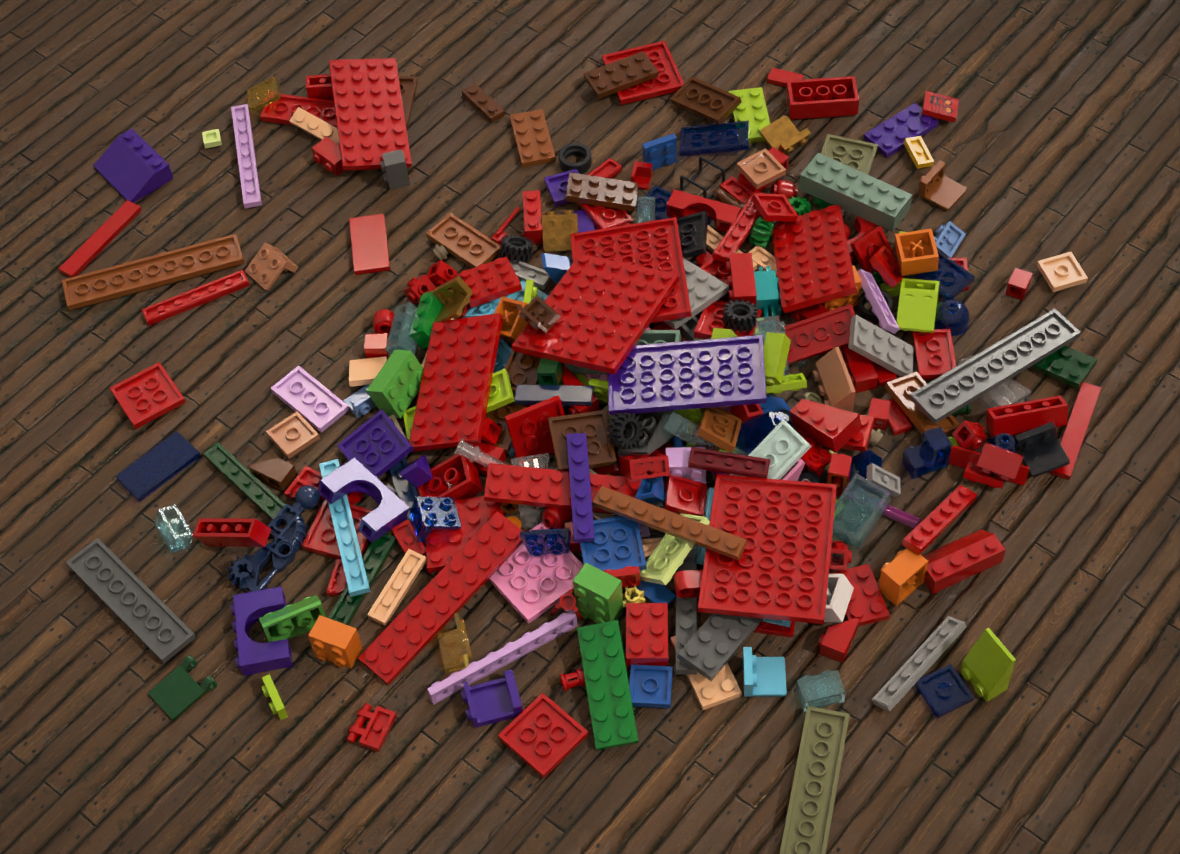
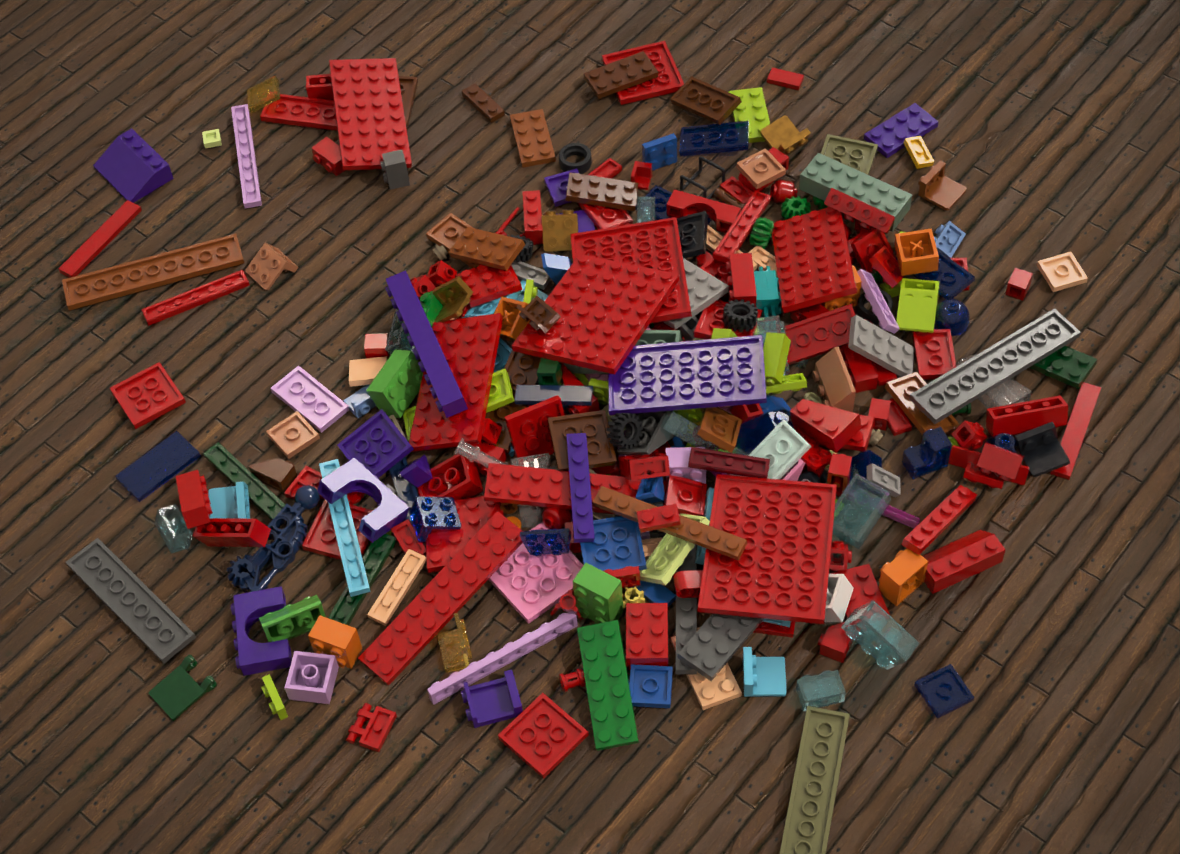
(194, 498): none -> red brick
(230, 501): none -> medium azure bracket
(311, 677): none -> lavender brick
(314, 125): light nougat plate -> none
(338, 580): red plate -> none
(369, 244): tile -> none
(383, 321): red head -> none
(426, 345): none -> dark purple brick
(486, 248): none -> dark orange plate
(658, 518): none -> red plate
(774, 207): red plate -> none
(822, 97): red brick -> none
(857, 210): none -> red bracket
(880, 635): none -> clear light blue brick
(918, 663): light grey tile -> none
(940, 106): red tile -> none
(988, 666): lime slope -> none

